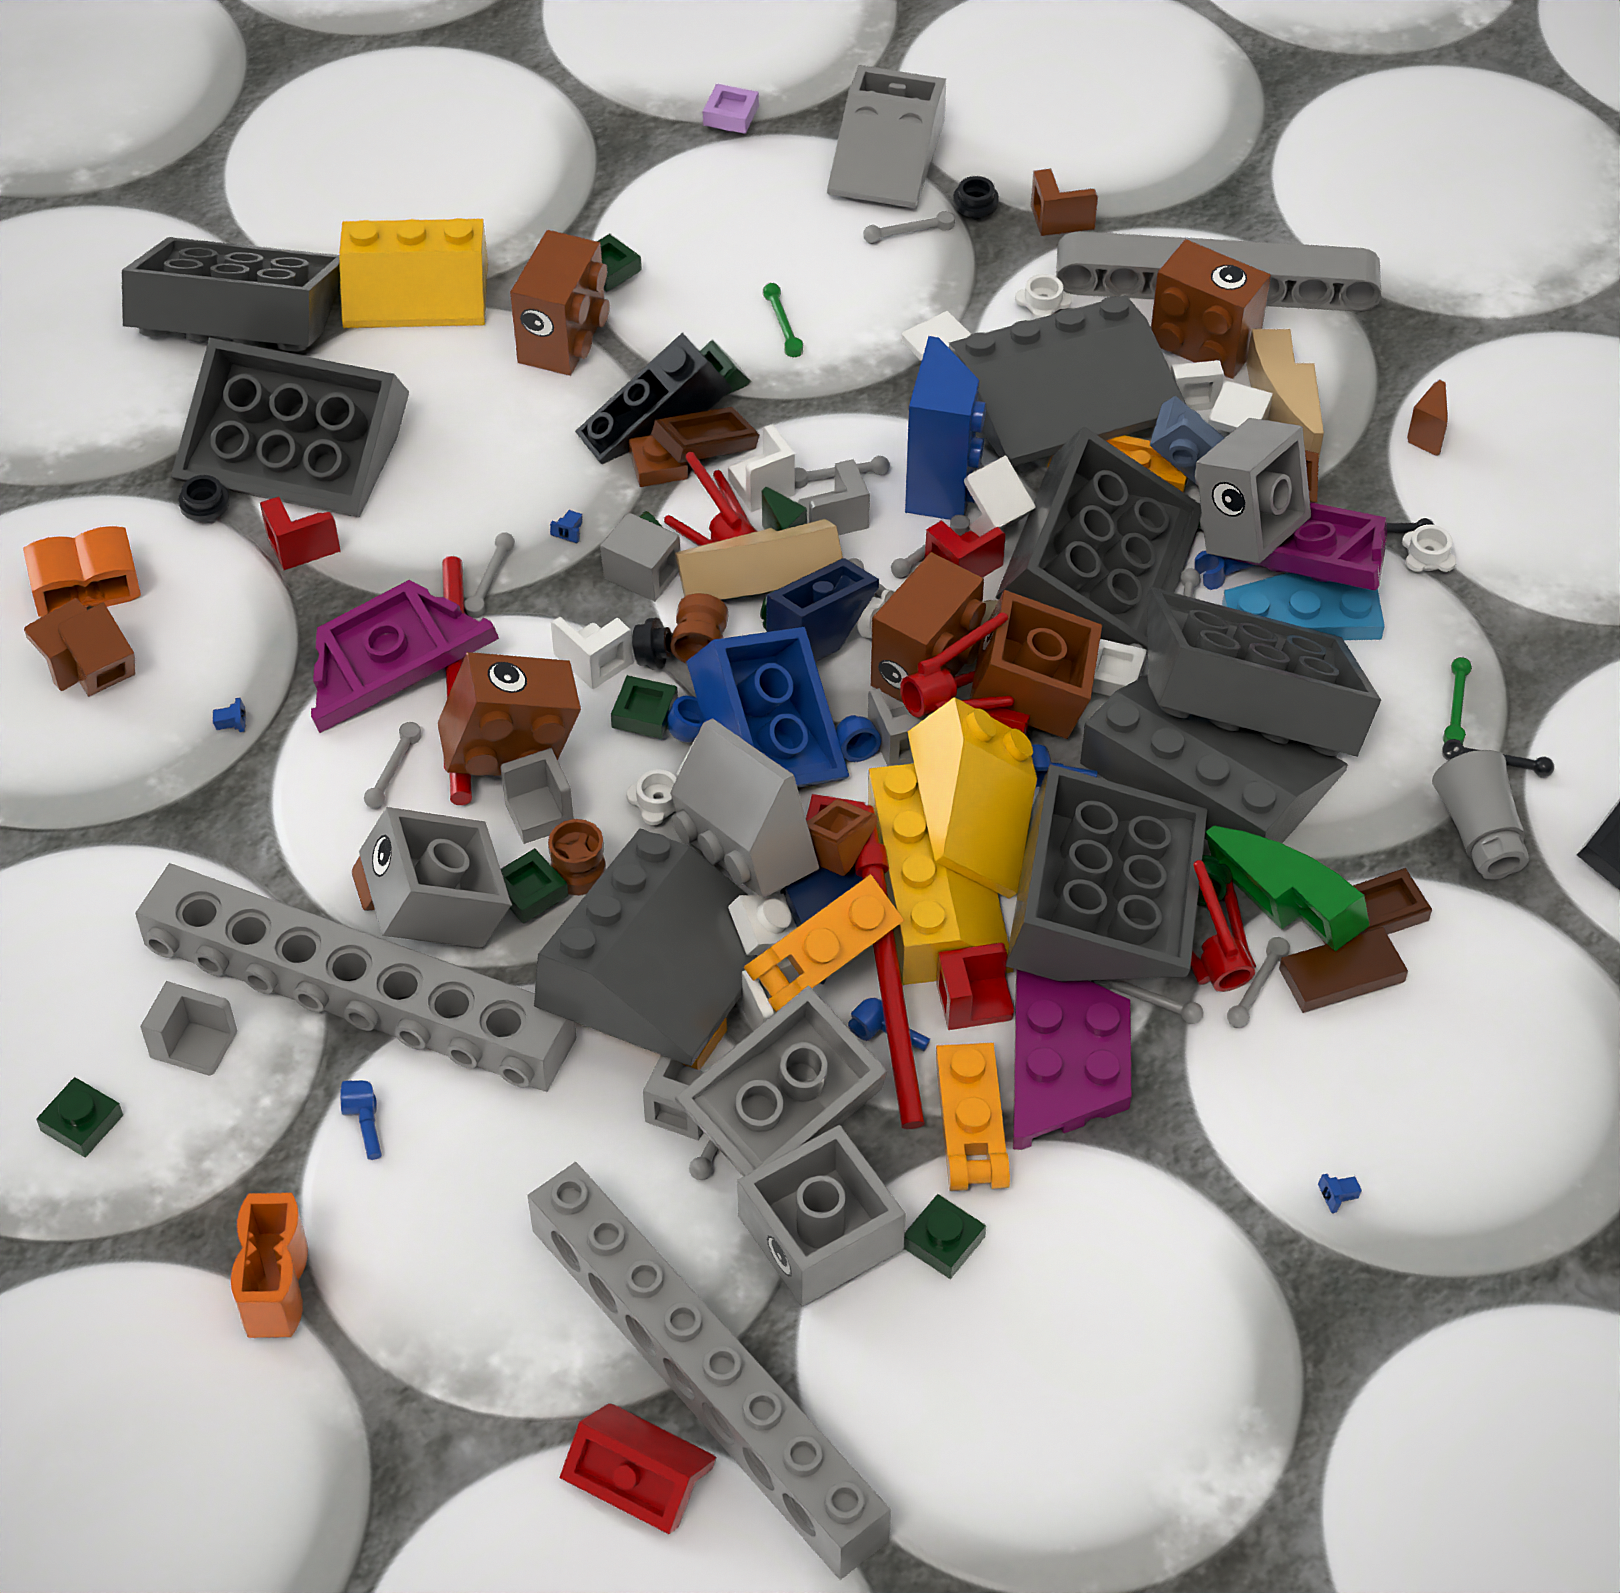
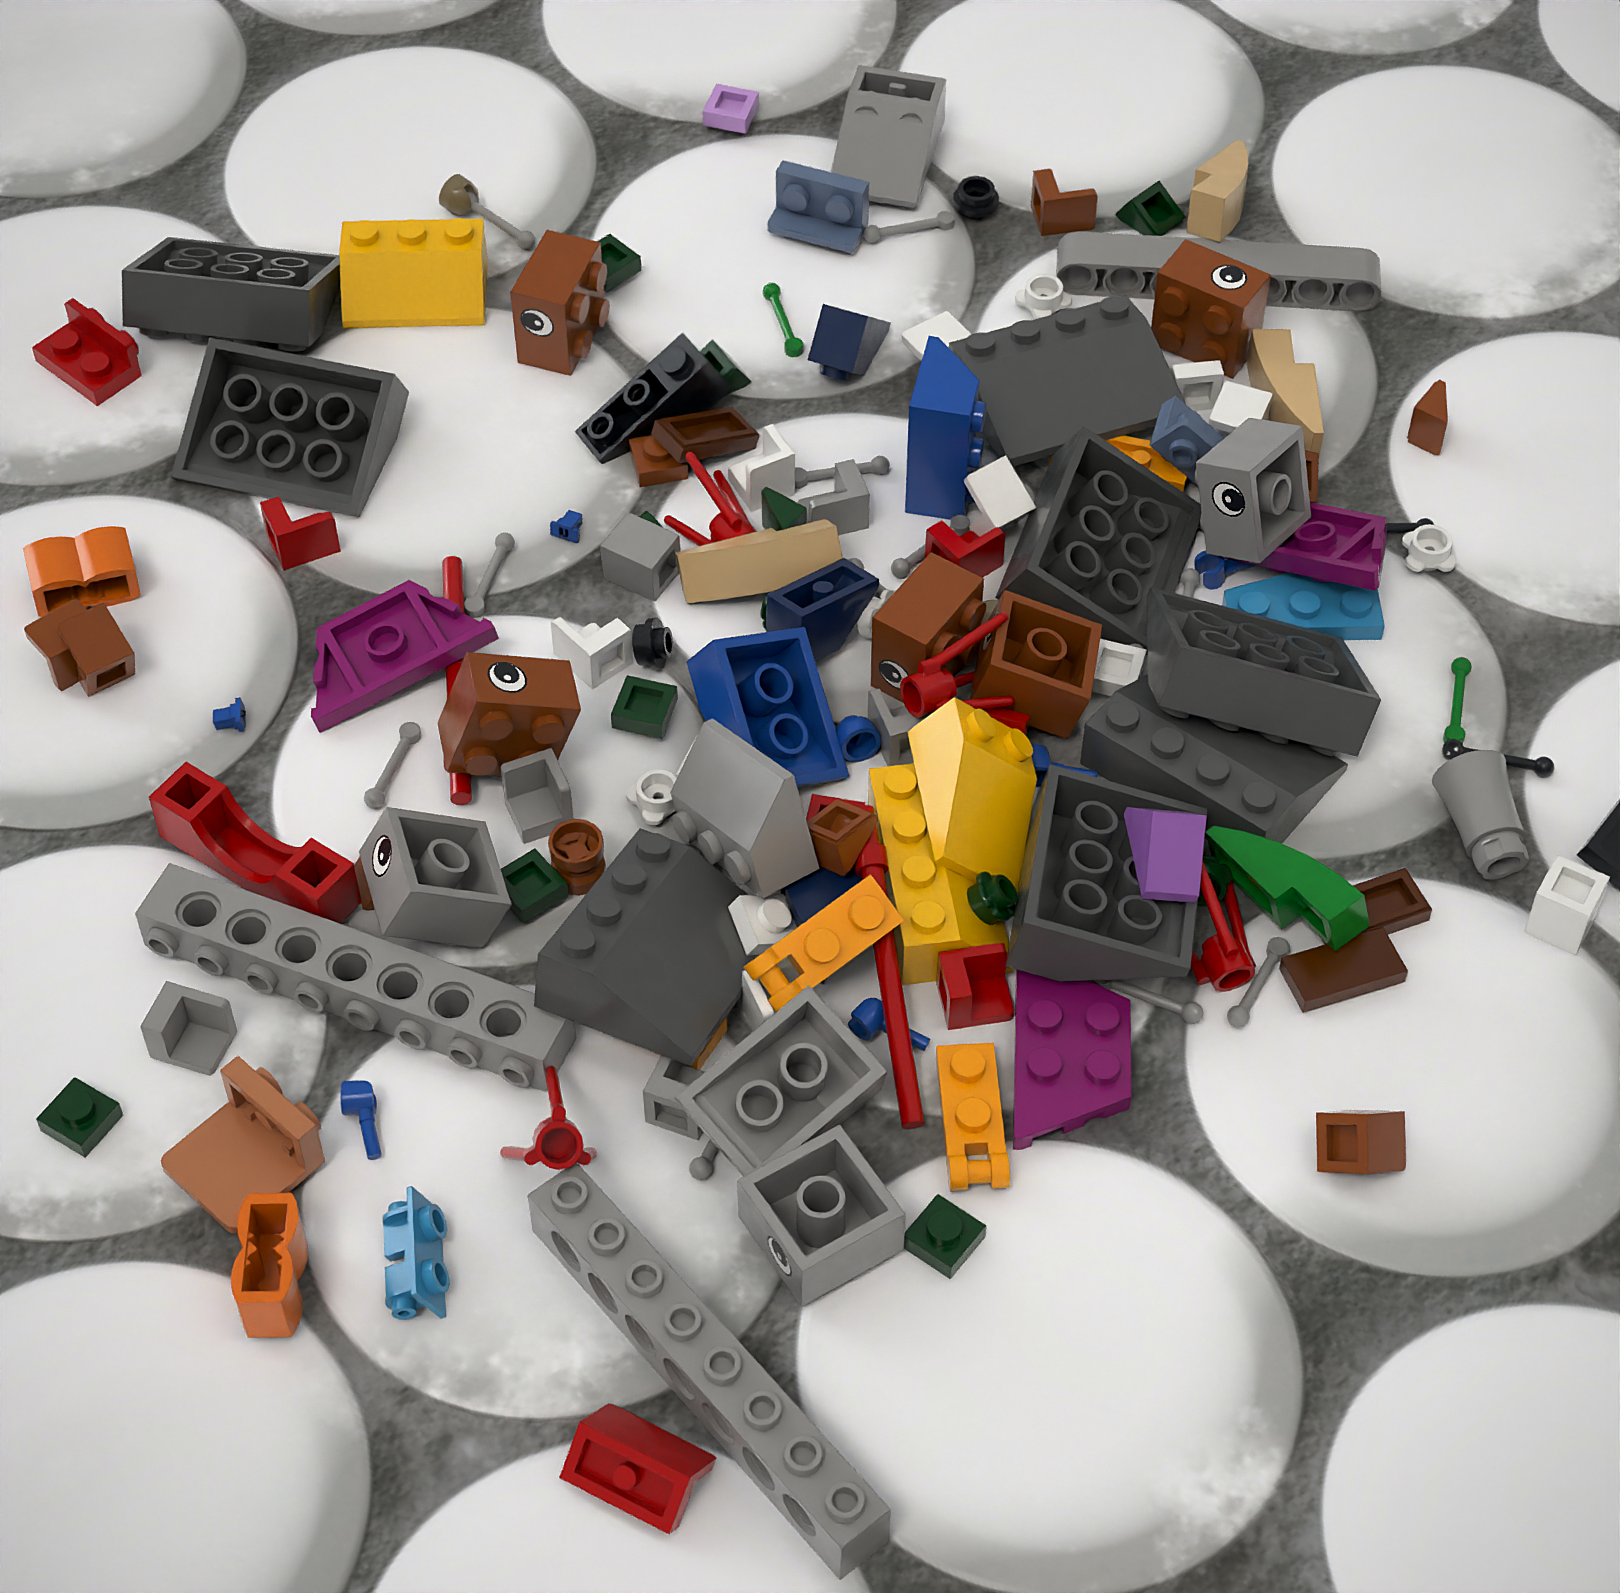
(90, 354): none -> red bracket
(203, 498): black plate -> none
(211, 827): none -> red arch
(246, 1146): none -> nougat bracket
(415, 1232): none -> dark azure hinge
(462, 196): none -> hinge
(555, 1139): none -> red plant
(685, 719): blue hinge -> none
(698, 621): dark orange wheel -> none
(819, 207): none -> sand blue bracket
(846, 341): none -> dark blue slope
(992, 898): none -> dark green plate
(1151, 211): none -> dark green slope
(1166, 852): none -> medium lavender slope
(1219, 193): none -> tan slope
(1338, 1190): blue piece -> none
(1360, 1141): none -> dark orange panel
(1566, 904): none -> white panel

